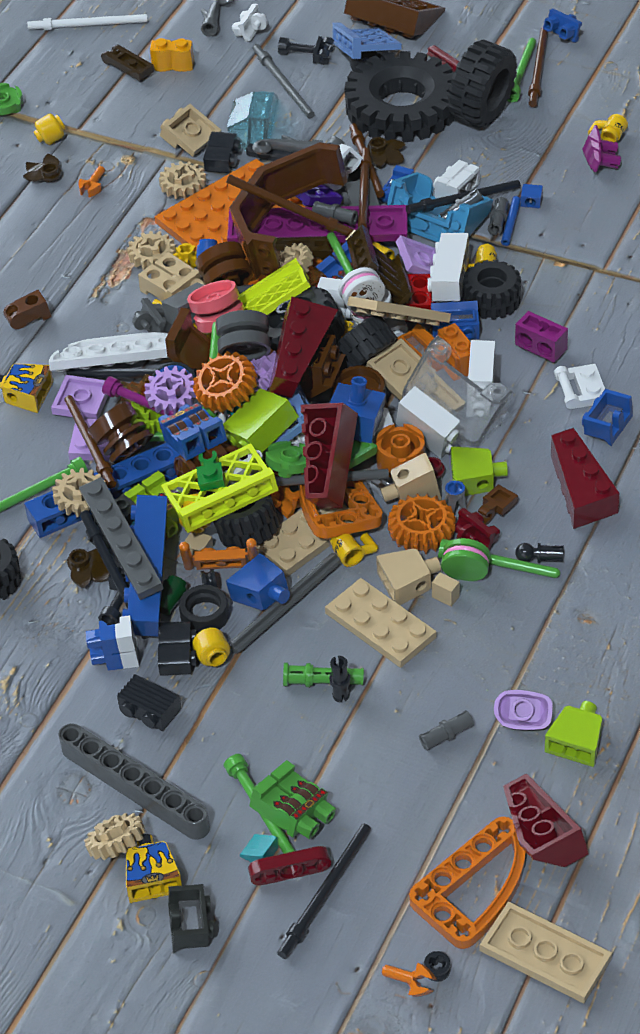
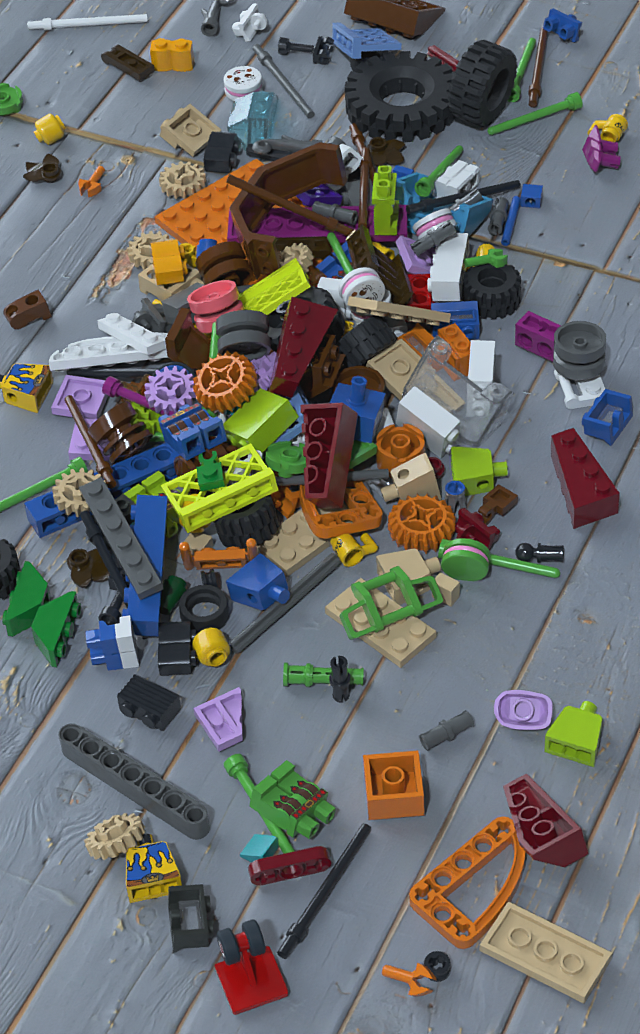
(25, 600): none -> green slope
(55, 625): none -> green slope
(132, 334): none -> white plate
(168, 262): none -> light orange brick
(222, 719): none -> lavender wing
(242, 81): none -> white head
(251, 976): none -> red plate
(365, 600): none -> bright green bar
(383, 198): none -> lime hips
(393, 785): none -> orange brick
(426, 184): none -> bright green piece
(433, 221): none -> white head
(433, 238): none -> dark grey pin
(495, 258): none -> bright green bar
(572, 102): none -> bright green piece
(579, 350): none -> dark grey wheel

